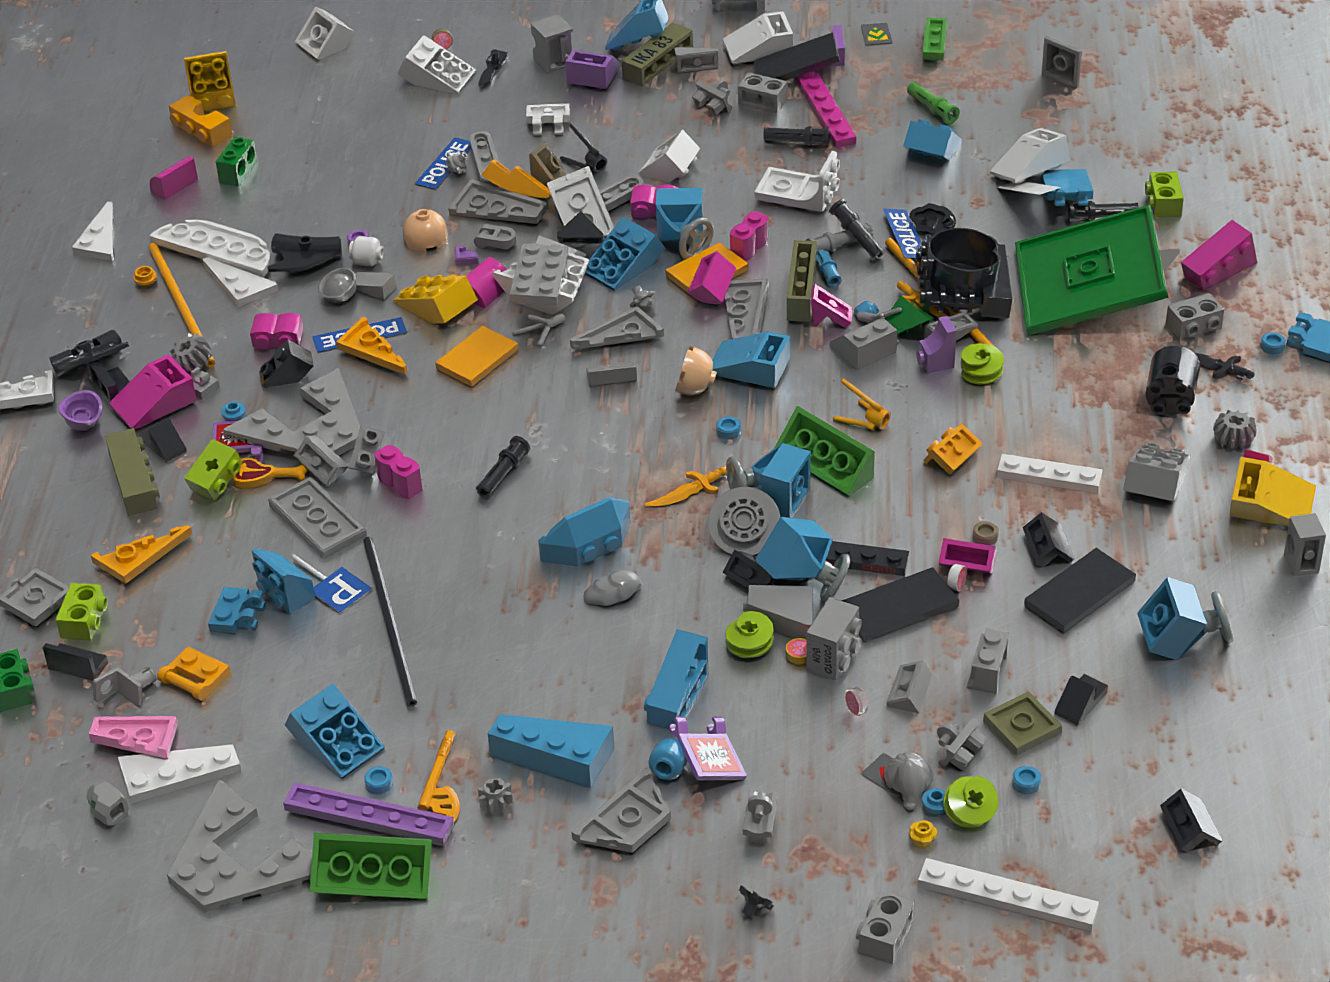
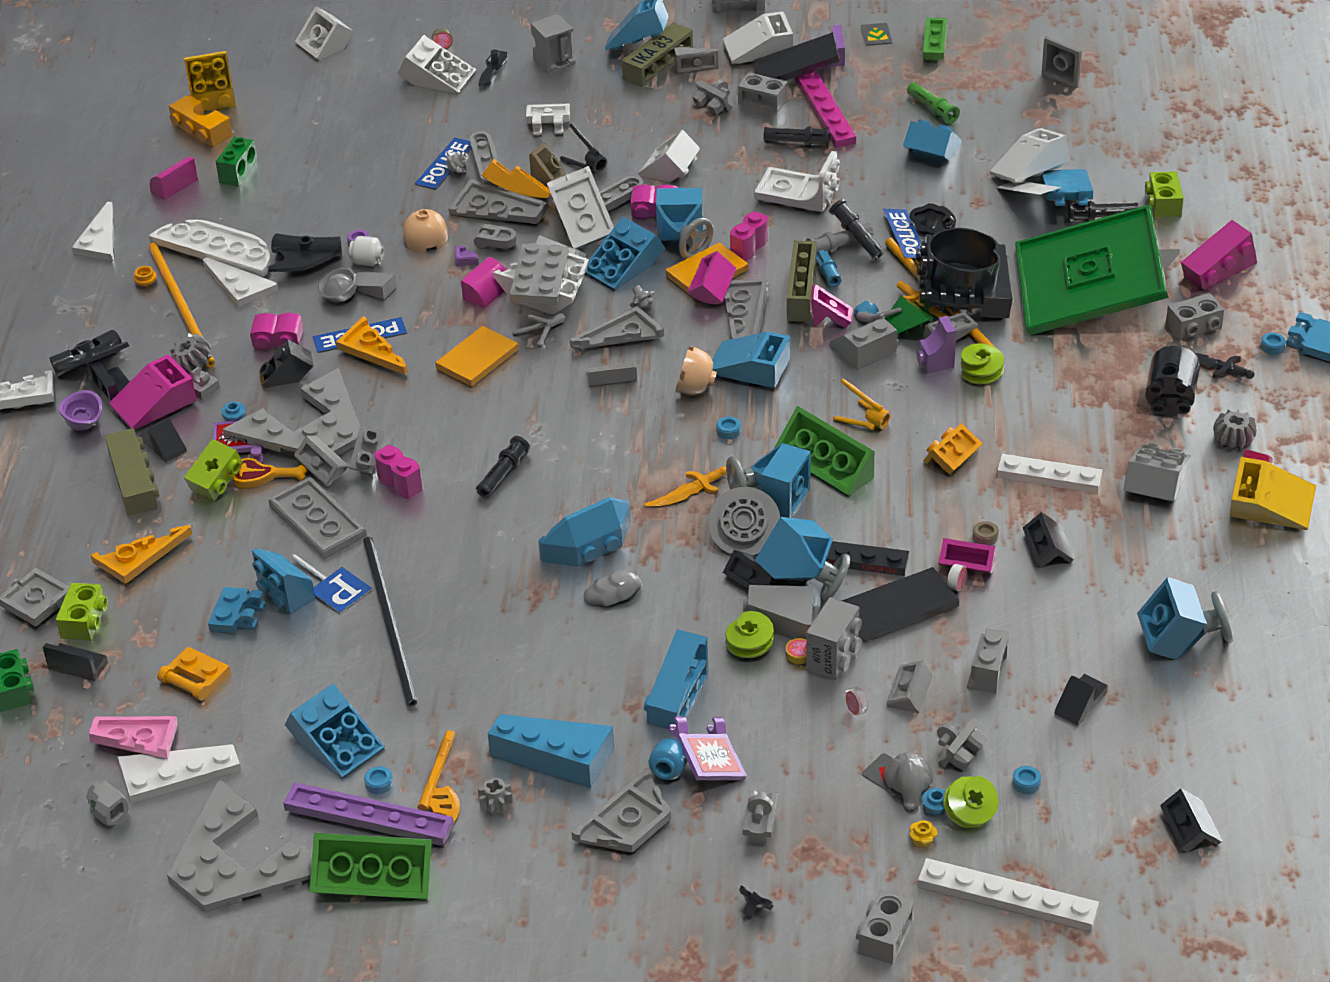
(125, 684): light grey bracket -> none
(437, 297): yellow slope -> none
(580, 231): black slope -> none
(590, 69): medium lavender slope -> none
(1022, 723): olive tile -> none
(1079, 589): black tile -> none
(1304, 544): light grey brick -> none

